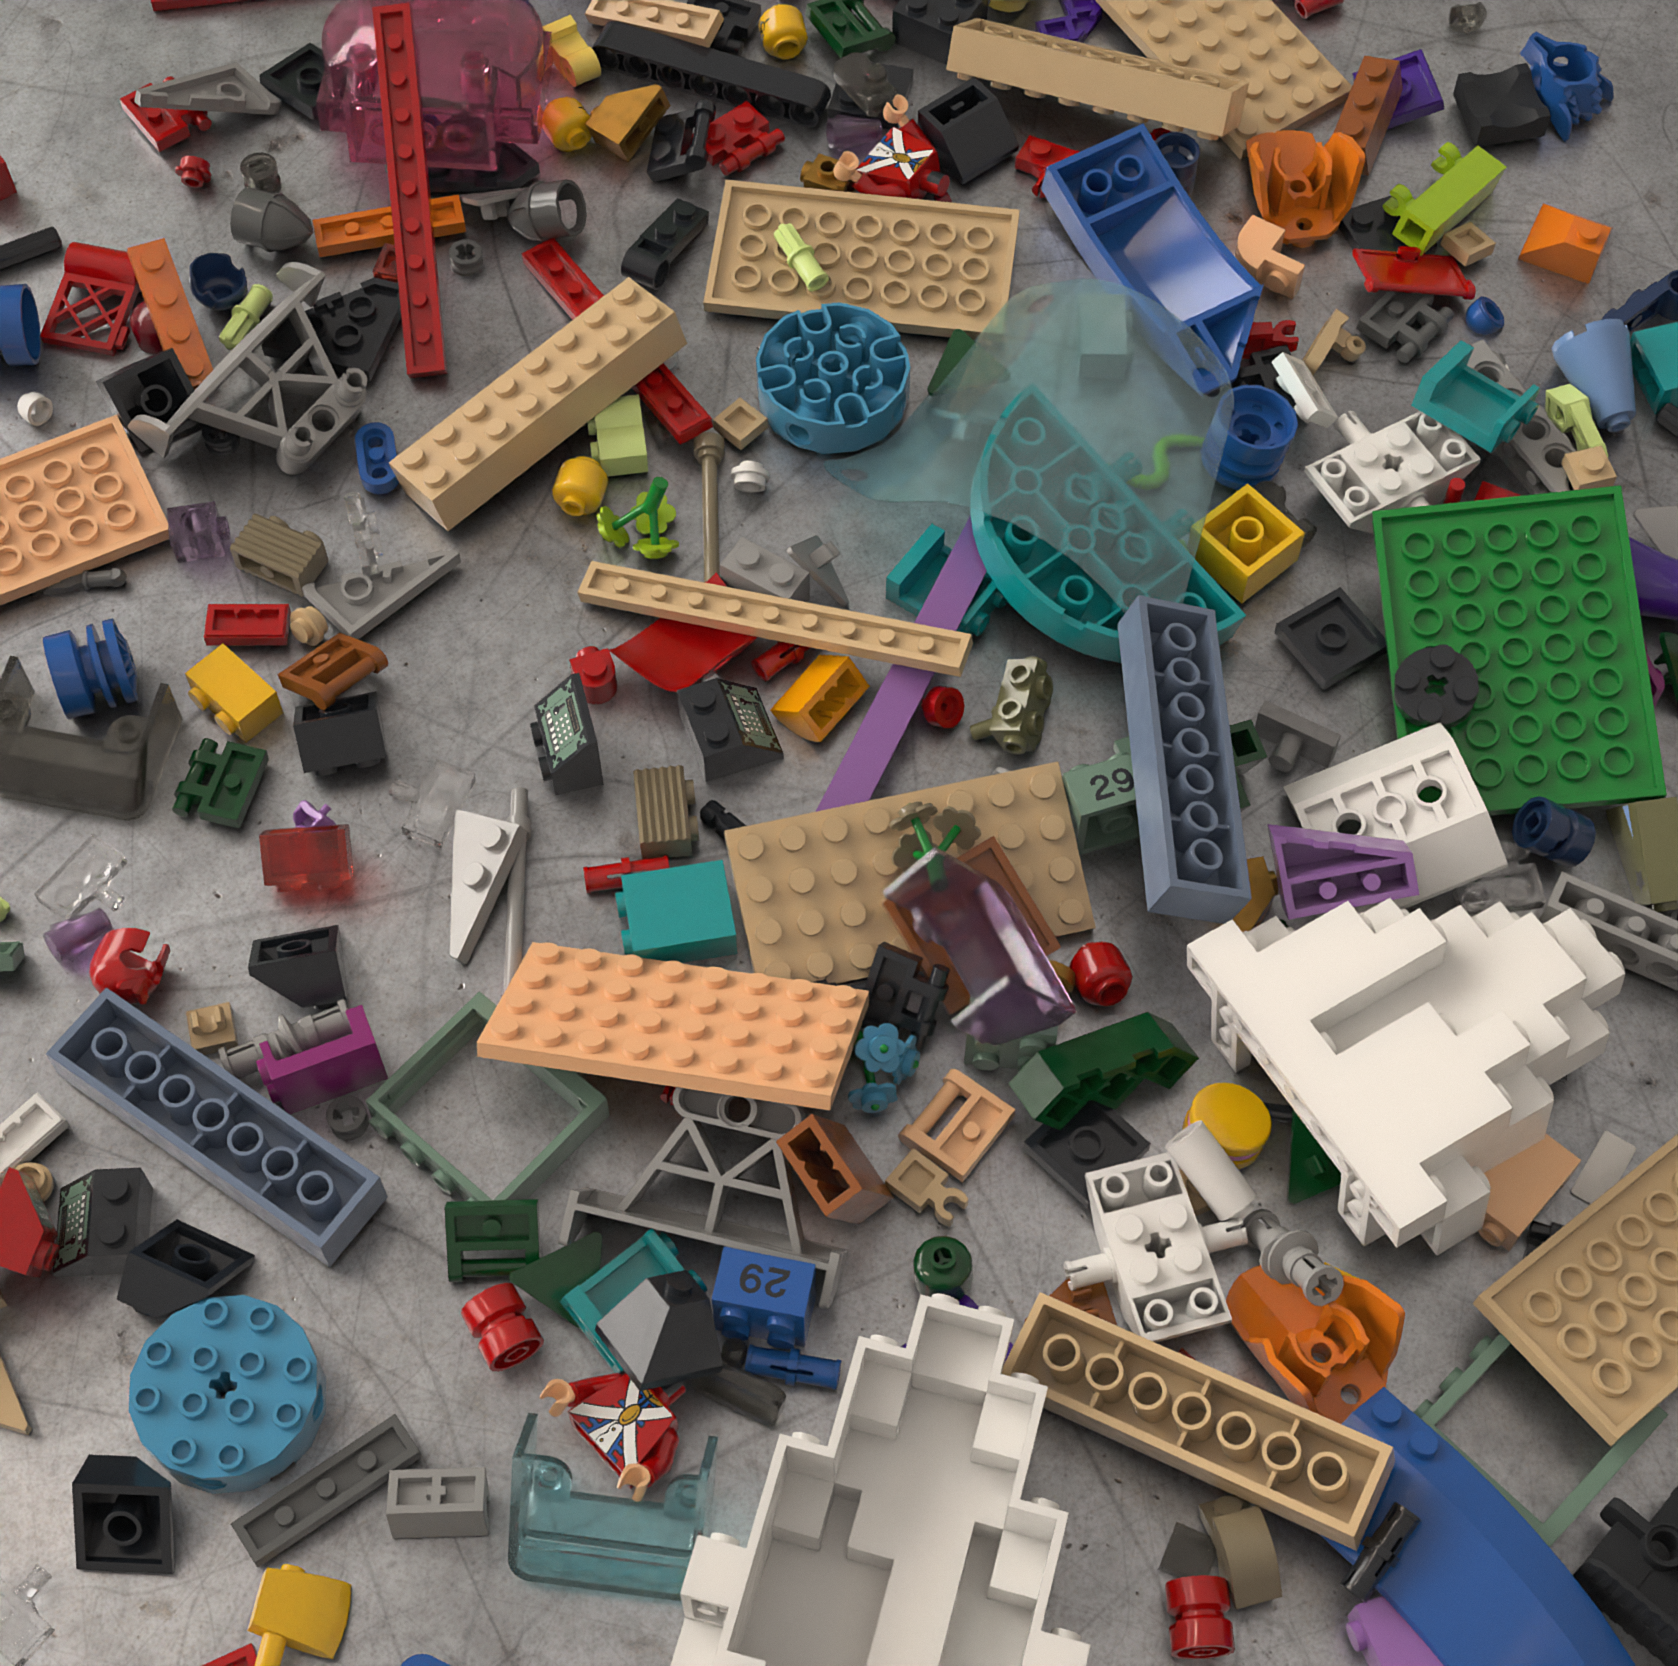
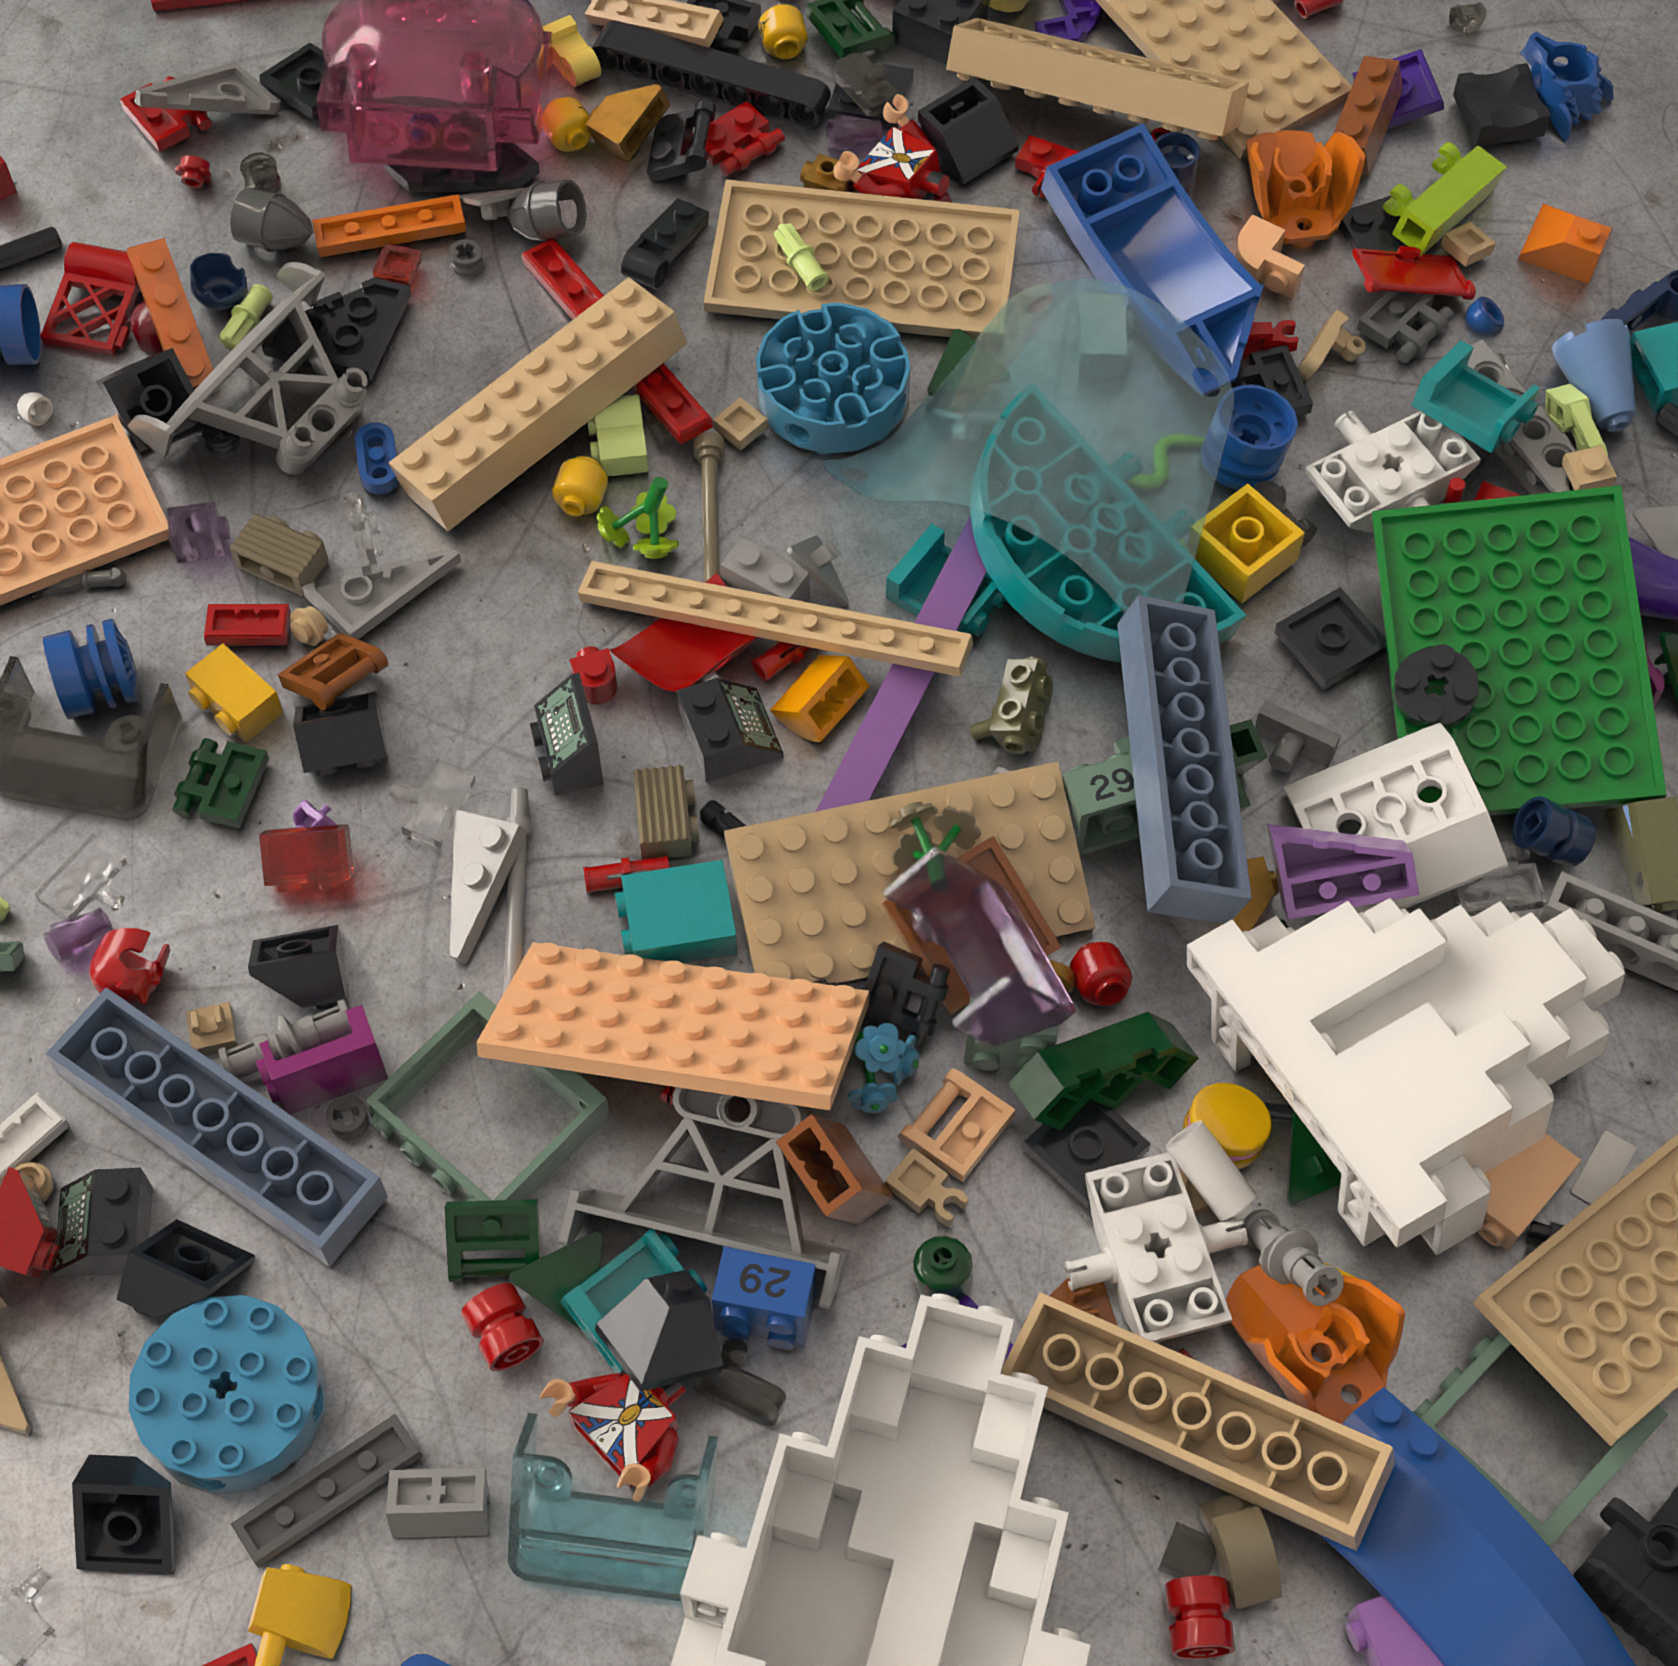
(409, 190): red plate -> none
(750, 477): white plate -> none
(793, 1367): blue pin -> none
(943, 706): red tile -> none
(1298, 381): white plate -> none
(1380, 1552): black pin -> none

